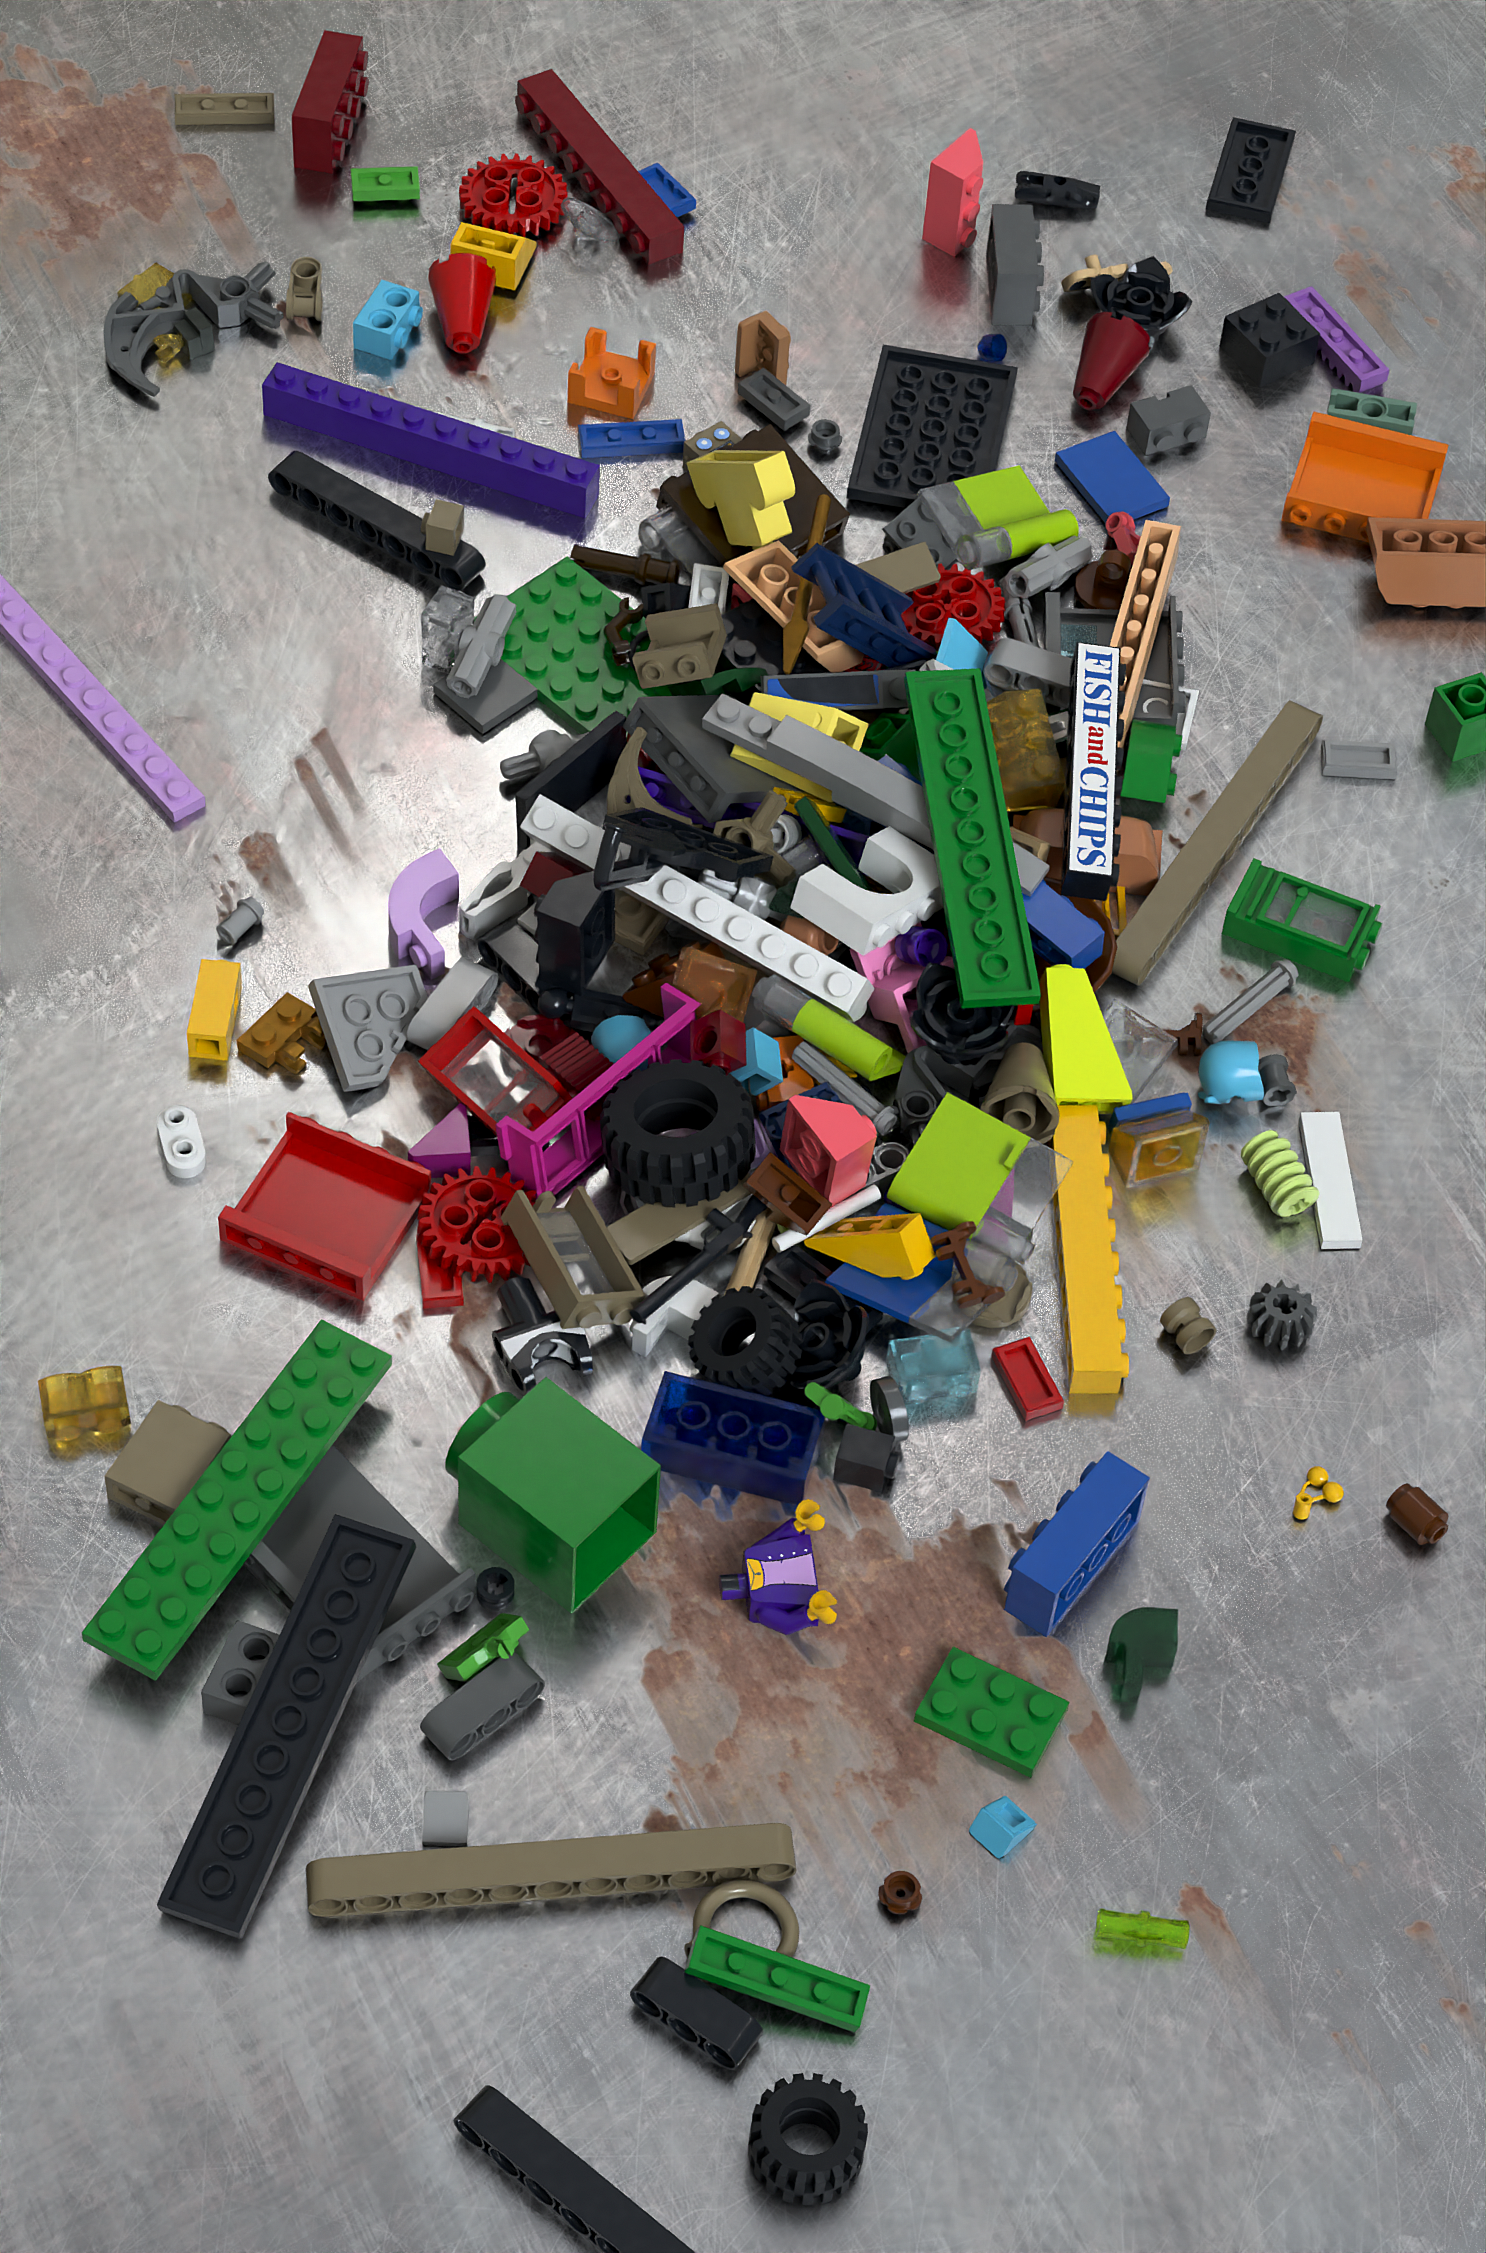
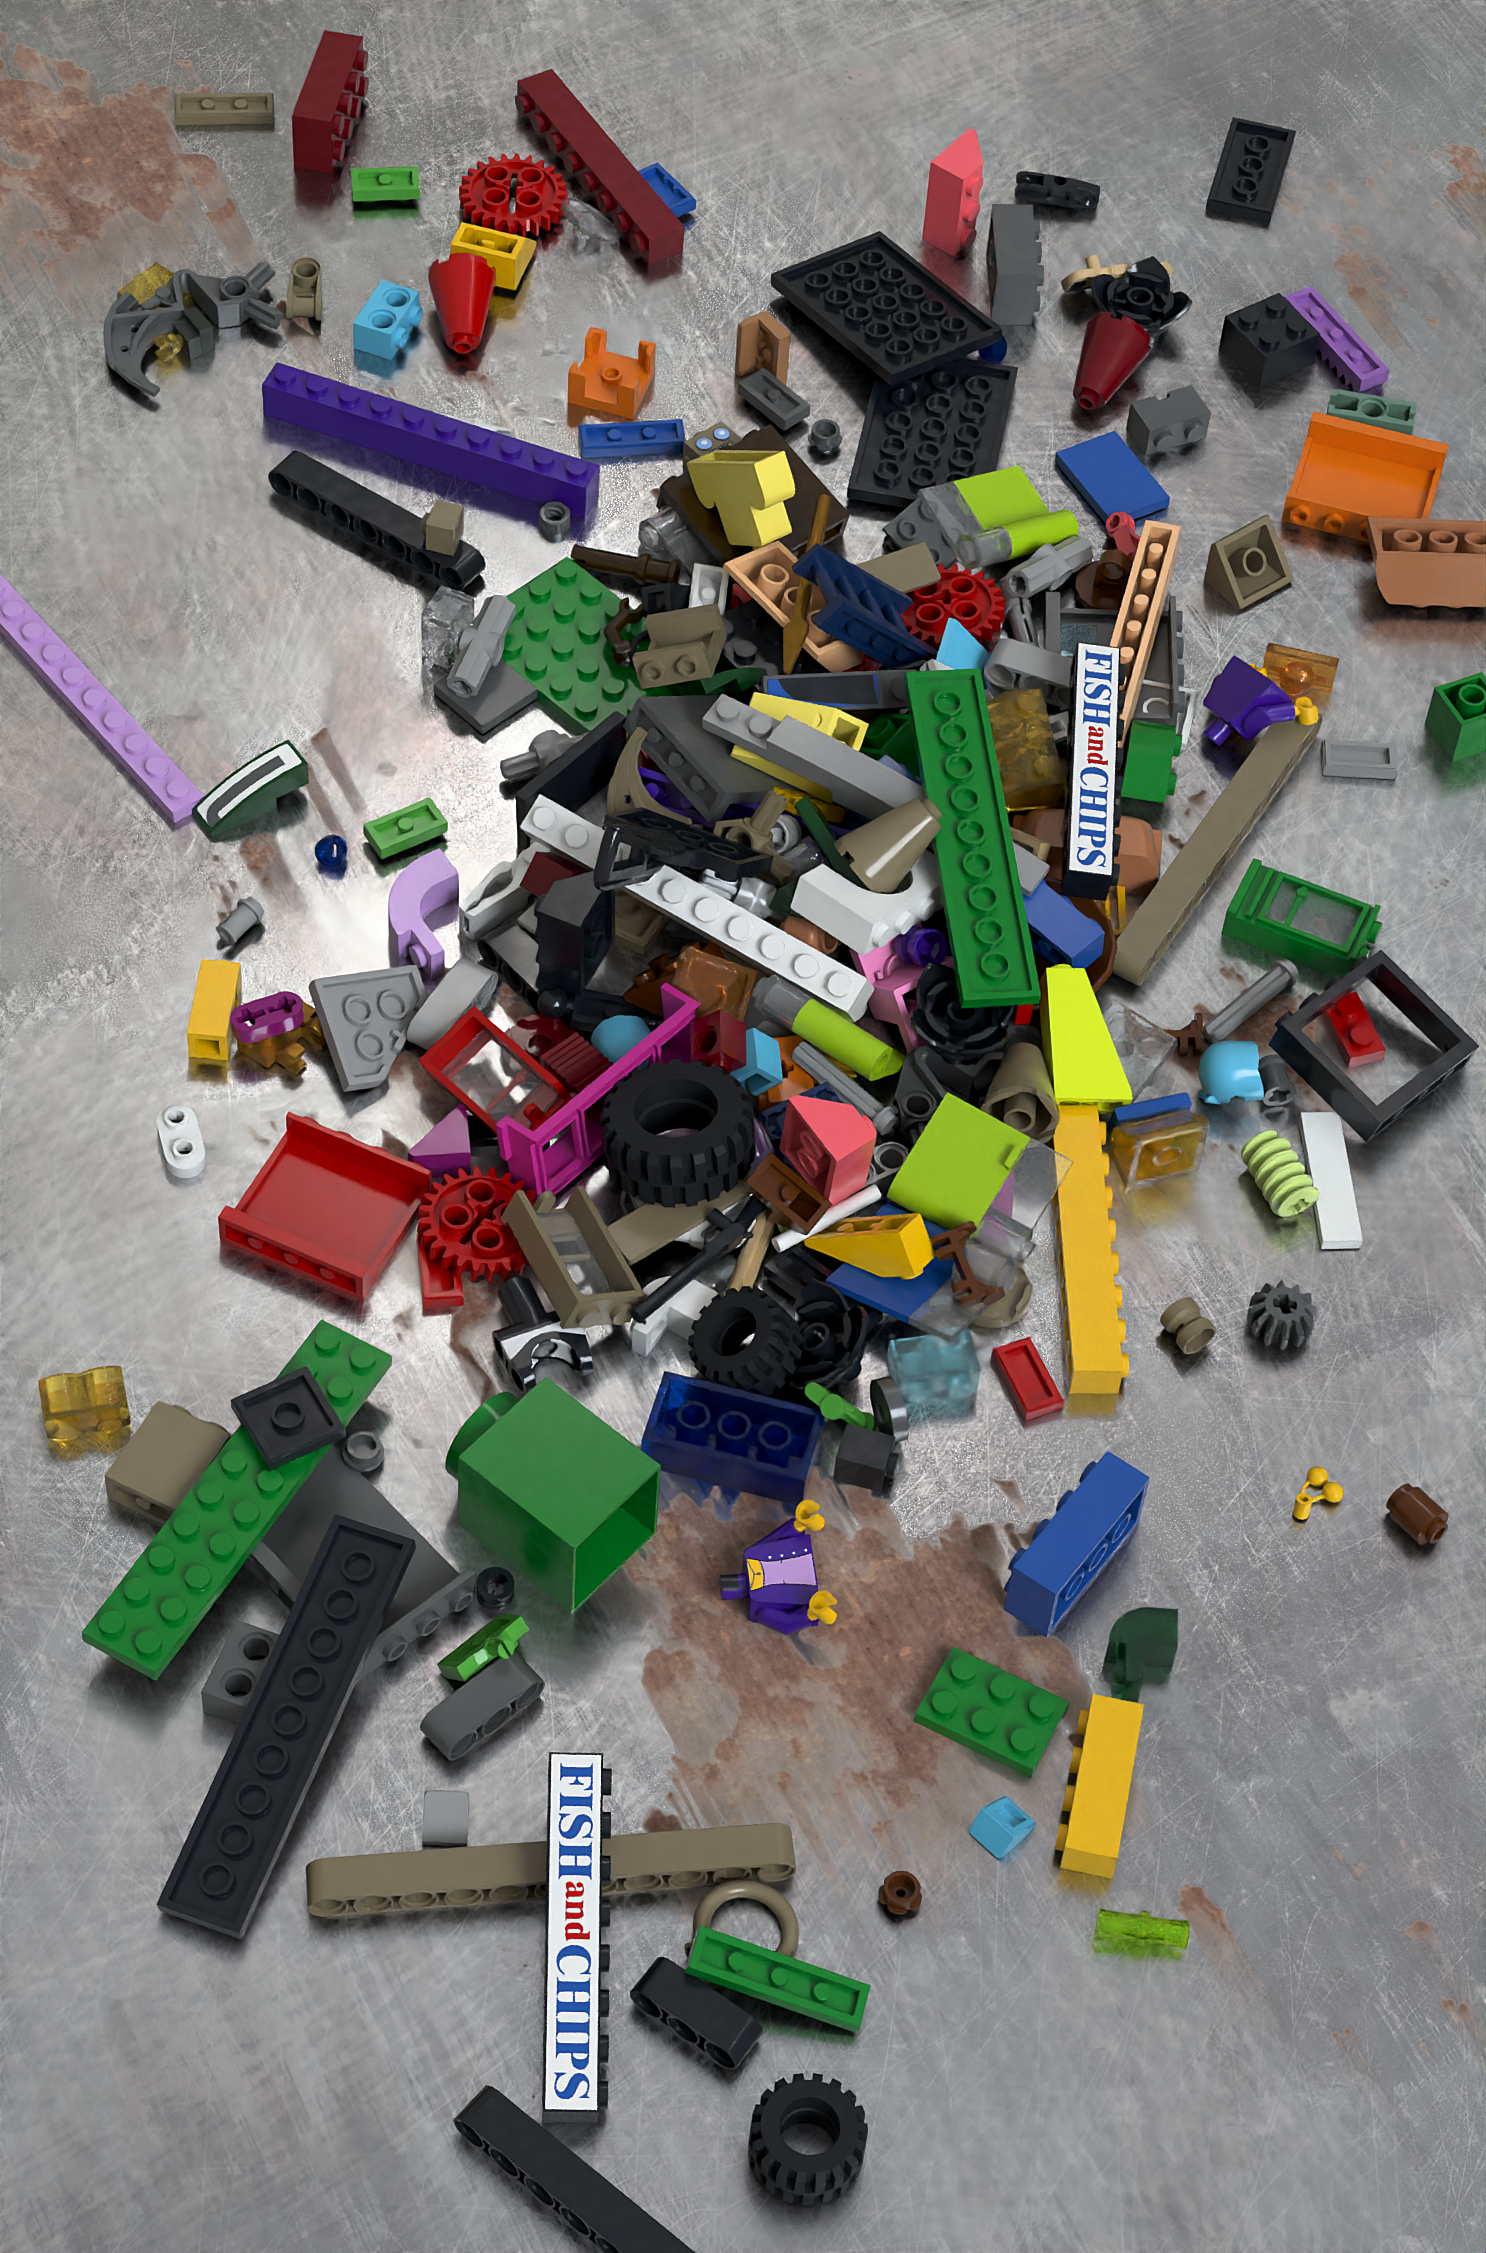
(252, 789): none -> slope
(267, 1017): none -> magenta beam
(288, 1418): none -> black tile
(325, 849): none -> clear blue hinge
(362, 1451): none -> dark grey plate
(405, 828): none -> bright green plate
(554, 509): none -> dark grey axle
(574, 1939): none -> brick
(886, 308): none -> black plate
(891, 844): none -> dark tan cone
(1101, 1785): none -> yellow brick
(1247, 564): none -> dark tan slope
(1249, 702): none -> dark purple torso
(1299, 669): none -> clear orange tile
(1333, 1084): none -> black window
(1354, 1031): none -> red plate

